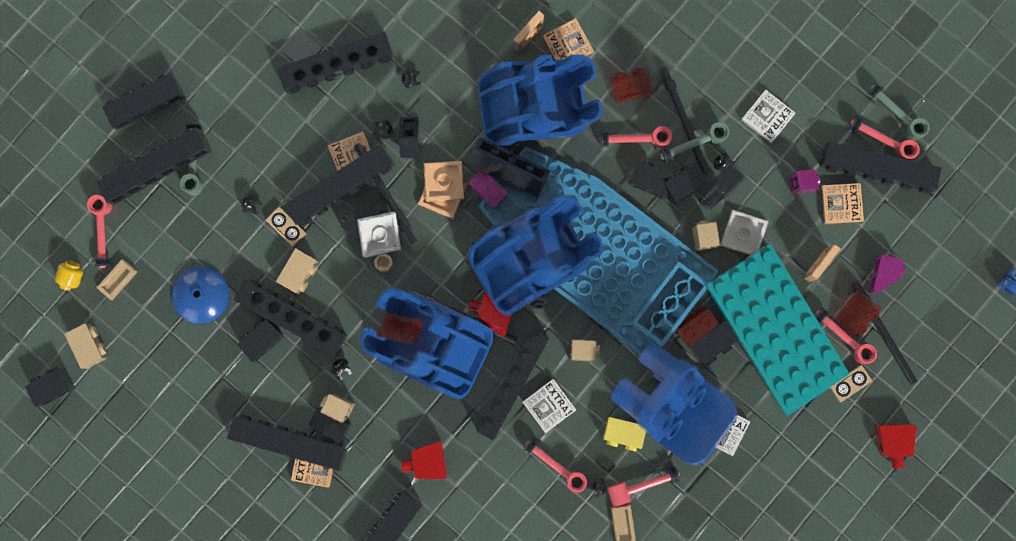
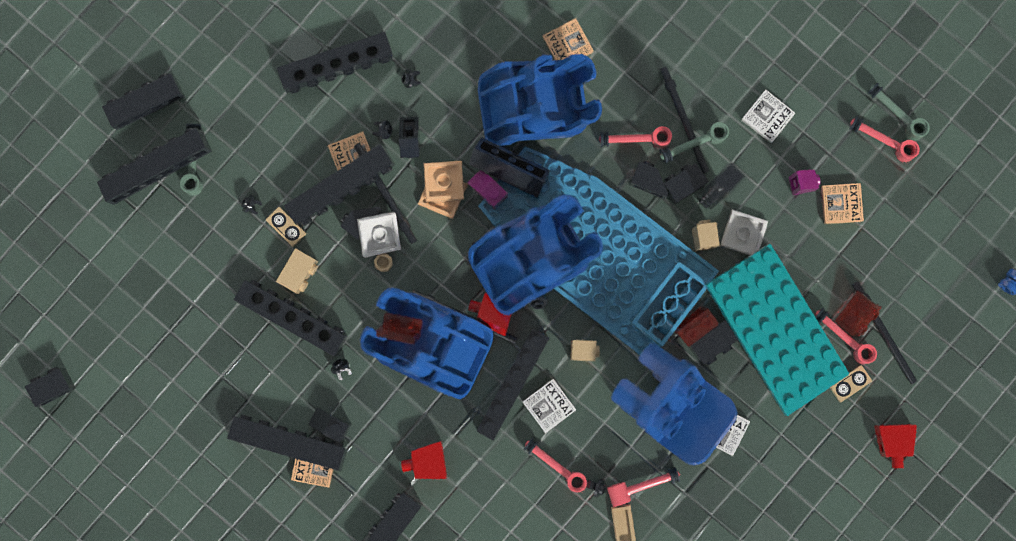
(68, 275): yellow head -> none
(86, 345): tan brick -> none
(92, 202): coral piece -> none
(117, 279): tan tile -> none
(212, 298): blue dish -> none
(260, 340): black brick -> none
(337, 407): tan brick -> none
(528, 32): light nougat tile -> none
(623, 433): light yellow brick -> none
(631, 85): clear red bracket -> none
(721, 161): black plate -> none
(821, 263): light nougat tile -> none
(880, 167): black brick -> none
(886, 272): magenta slope -> none

